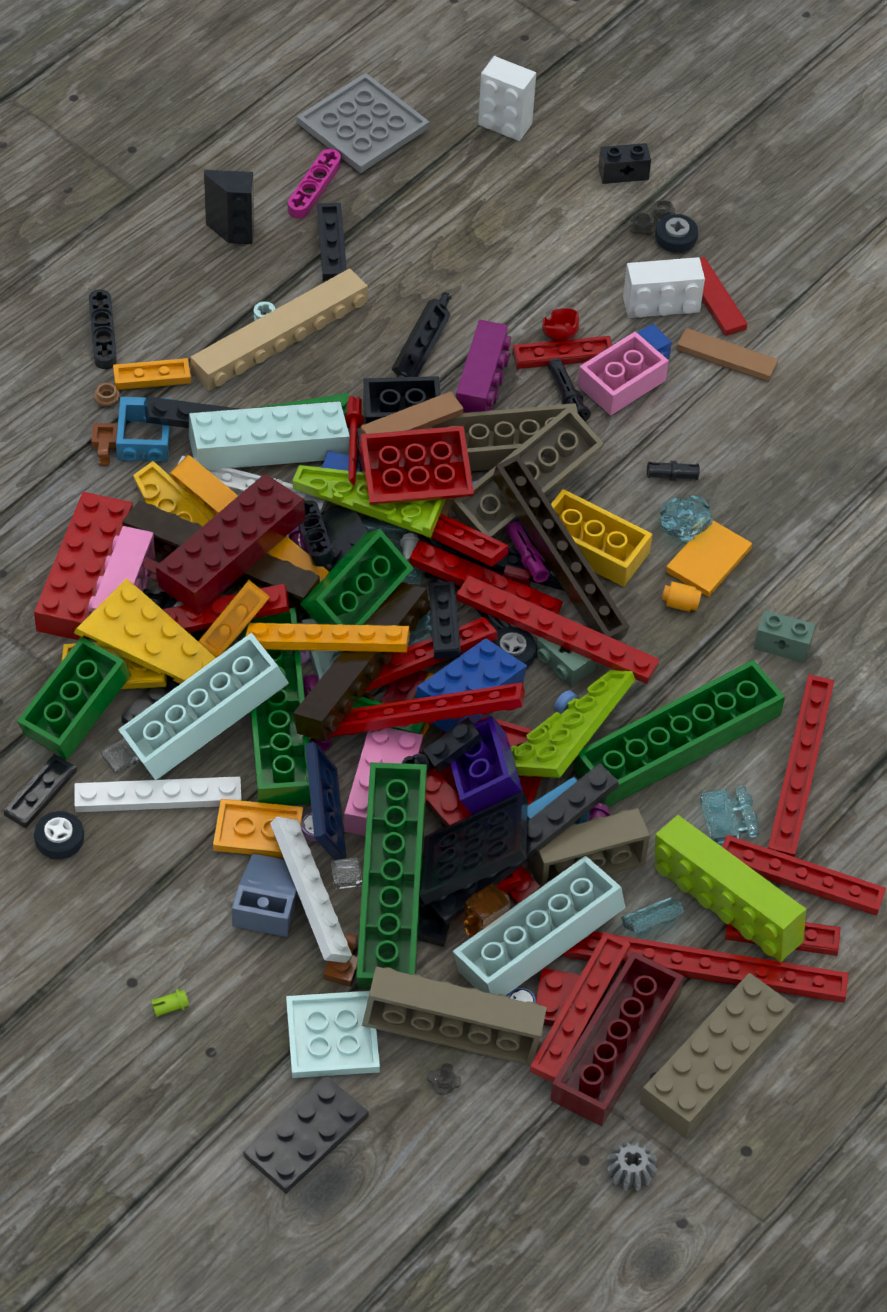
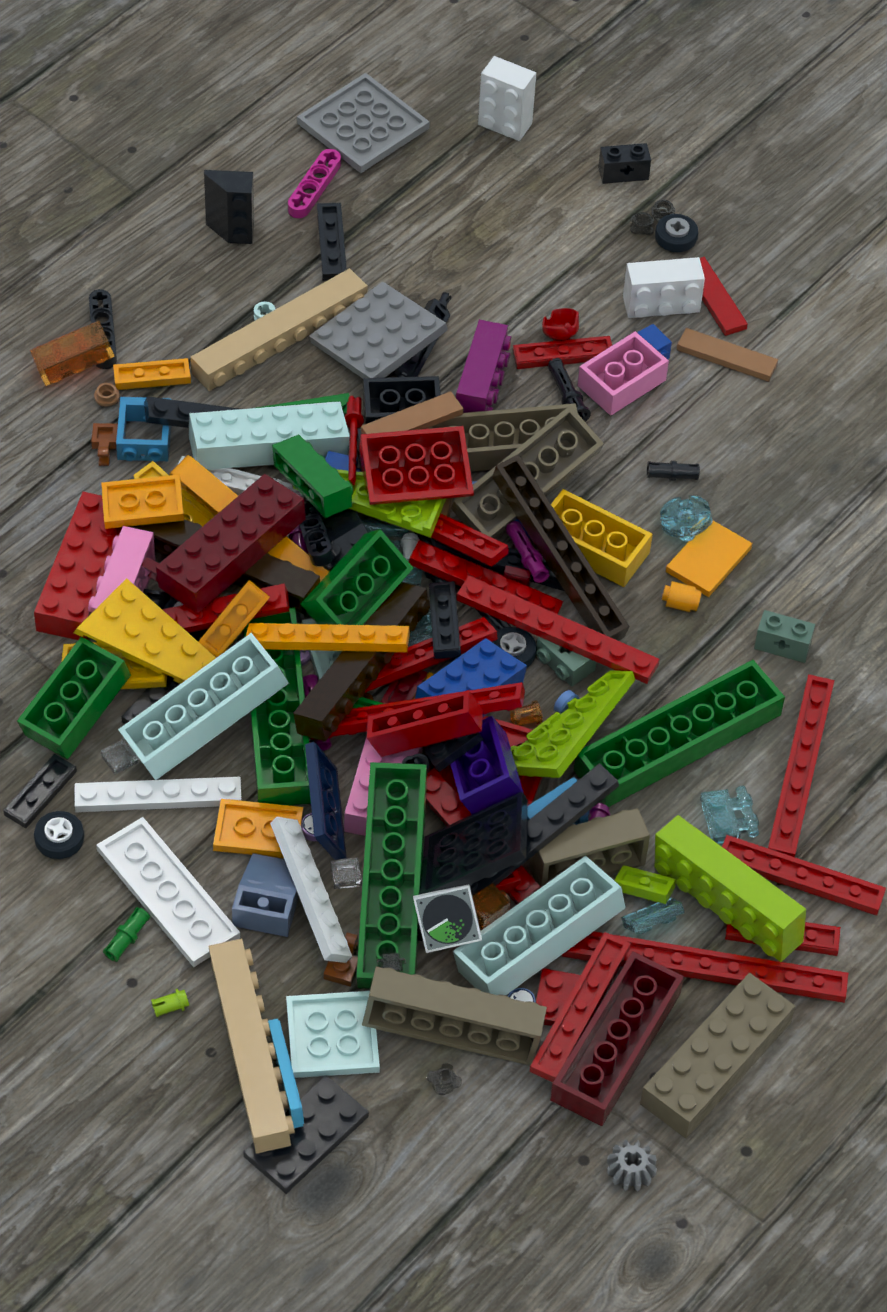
(72, 353): none -> clear orange brick
(126, 934): none -> green pin
(142, 501): none -> light orange plate
(167, 890): none -> white plate
(249, 1046): none -> tan brick
(288, 1079): none -> medium azure tile
(312, 475): none -> green brick
(378, 332): none -> light grey plate
(391, 960): none -> clear smoke plate
(424, 723): none -> red brick
(447, 918): none -> tile
(534, 717): none -> clear orange bush
(645, 884): none -> lime plate

